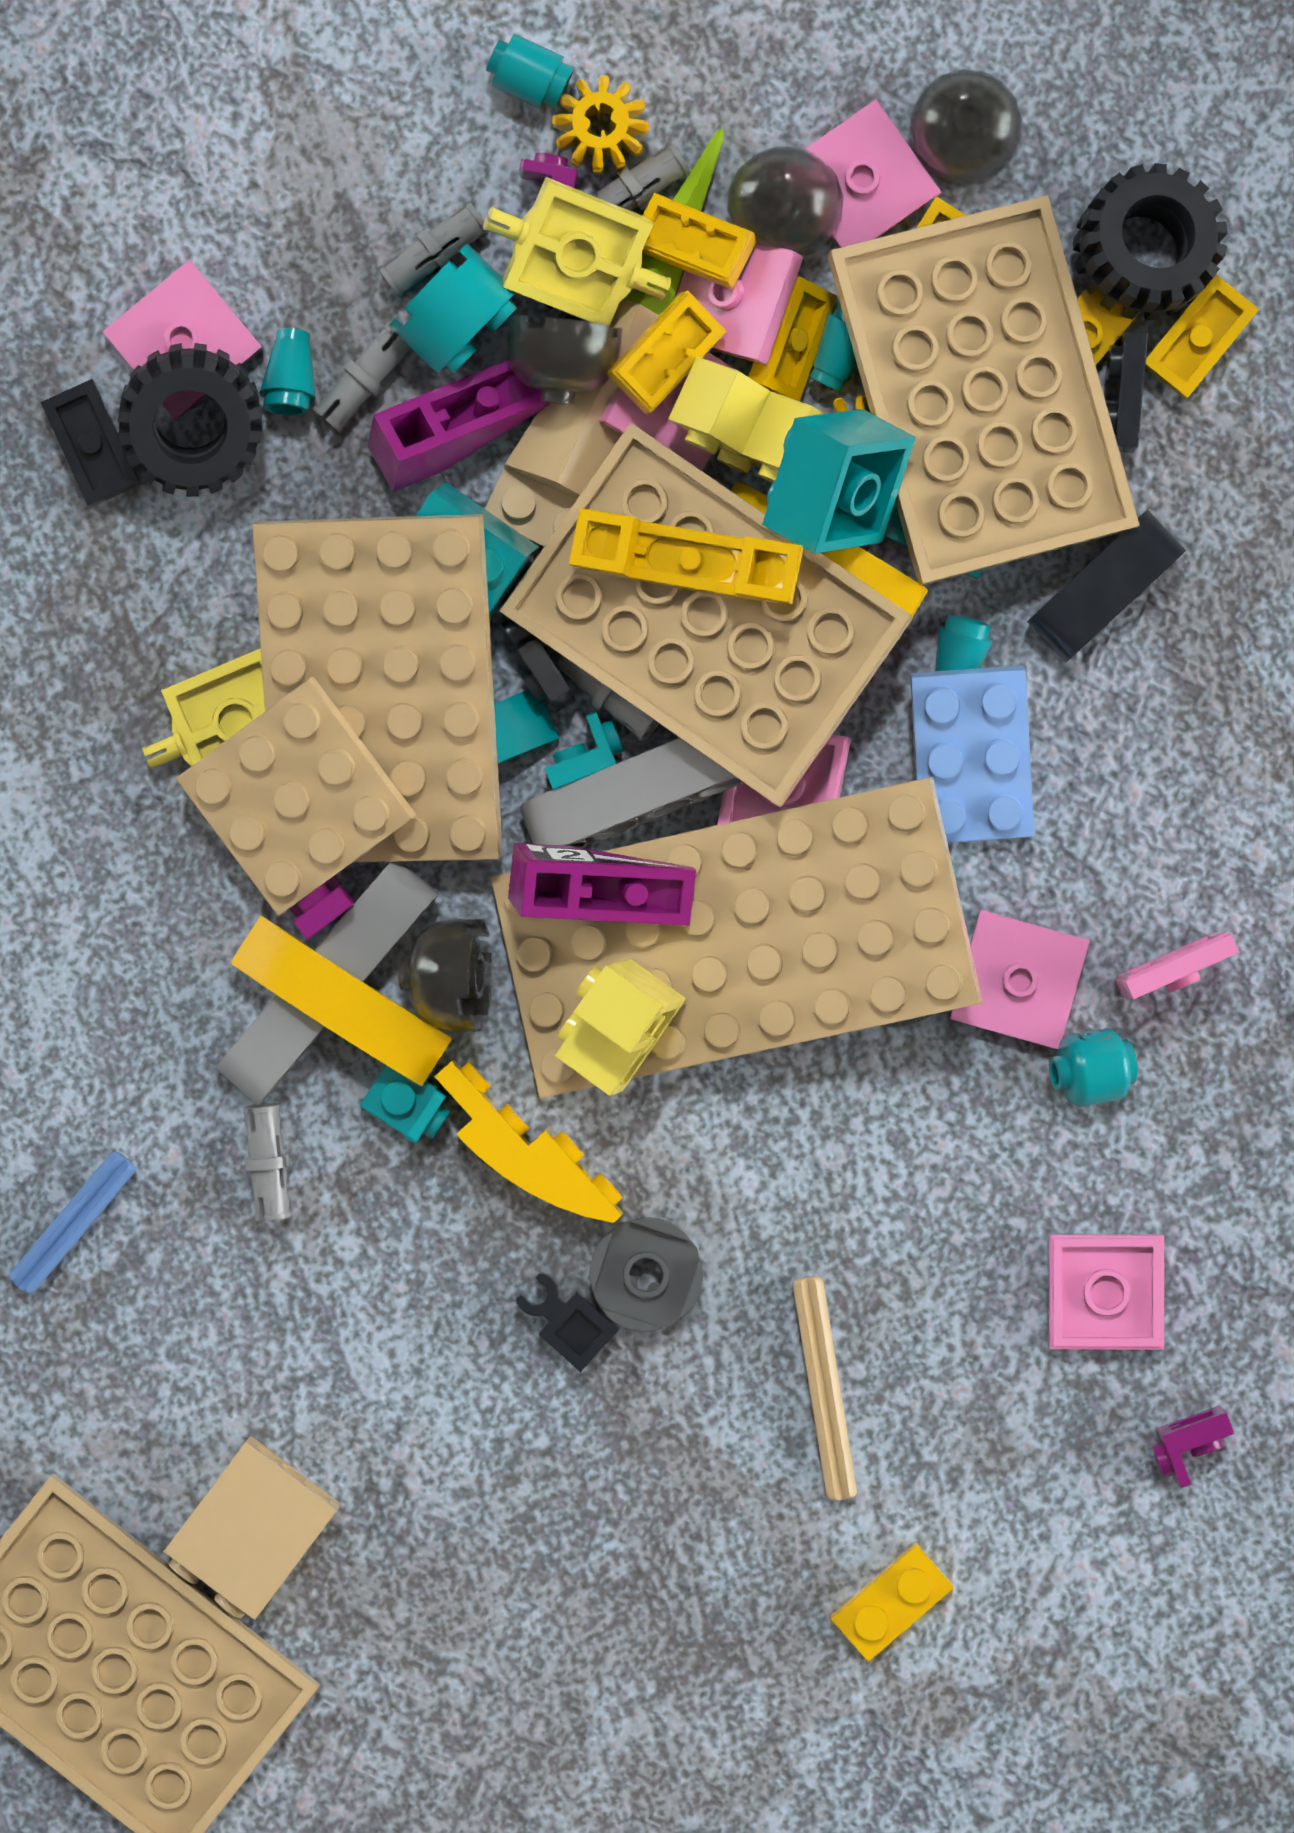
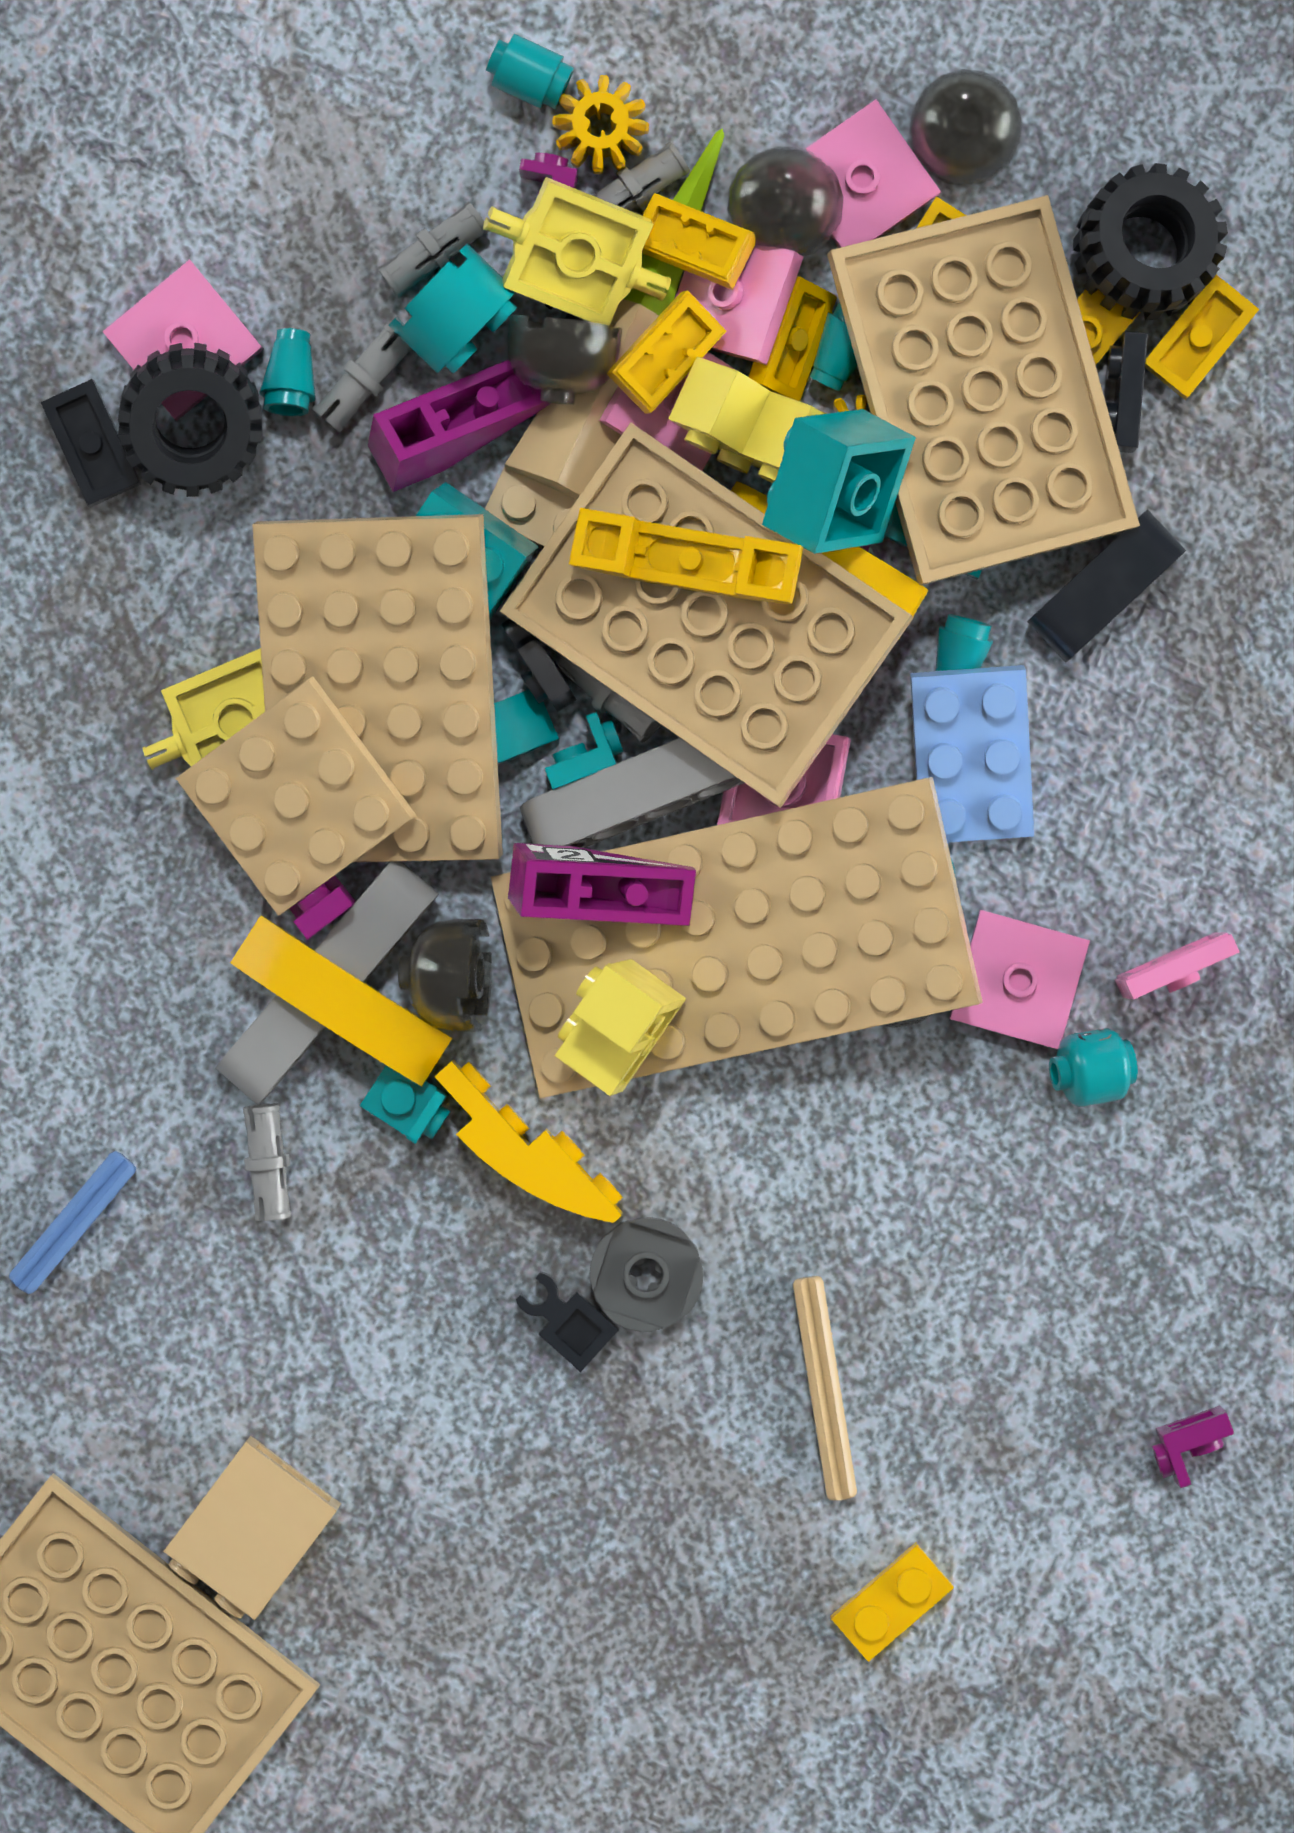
(1106, 1291): bright pink plate -> none

